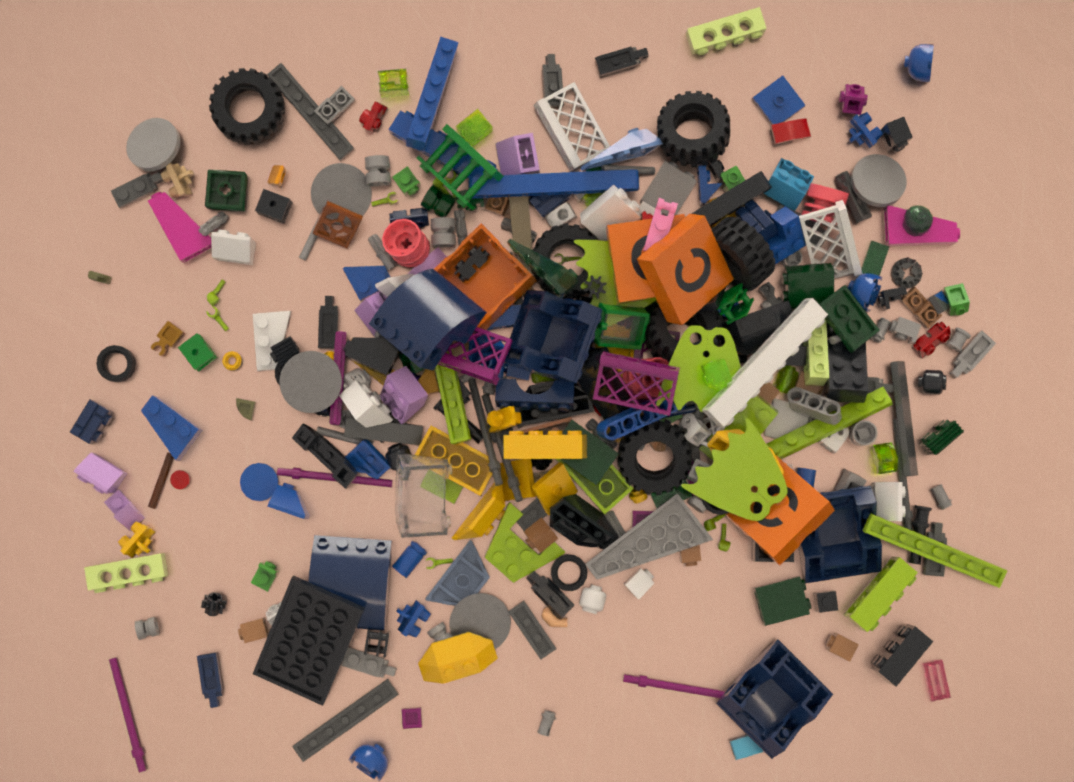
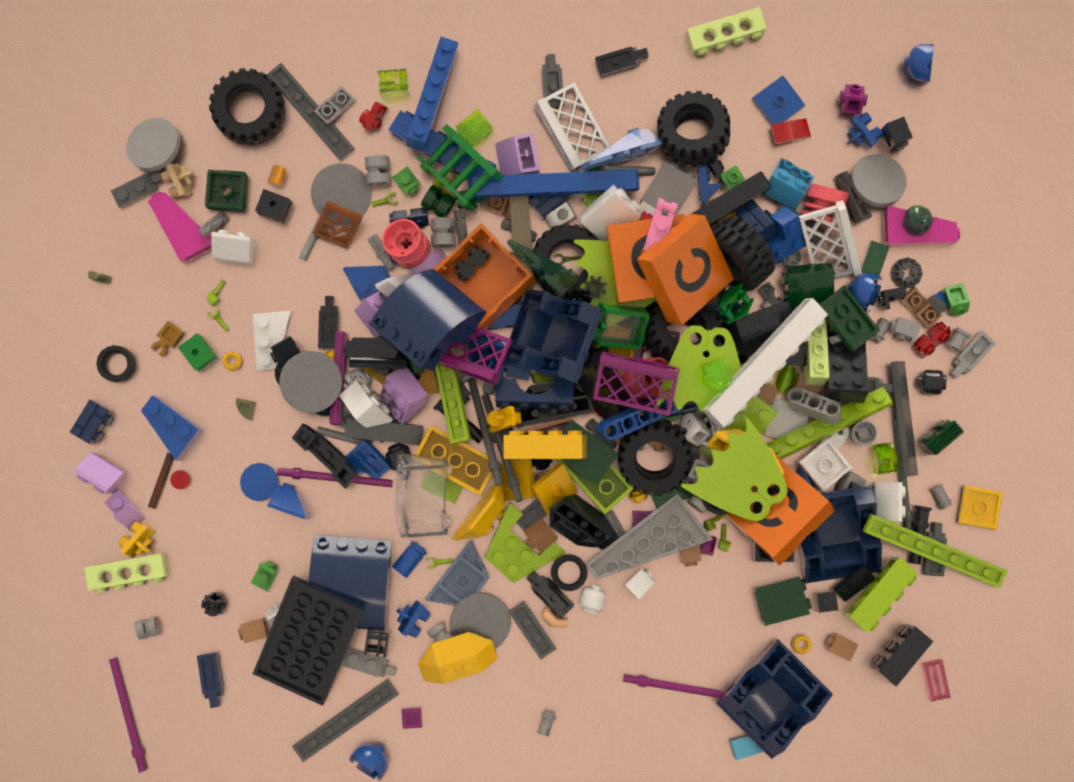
(373, 362): none -> black axle
(709, 547): none -> magenta tile
(806, 648): none -> yellow plate
(825, 465): none -> white tile
(854, 583): none -> black tile
(980, 507): none -> yellow plate

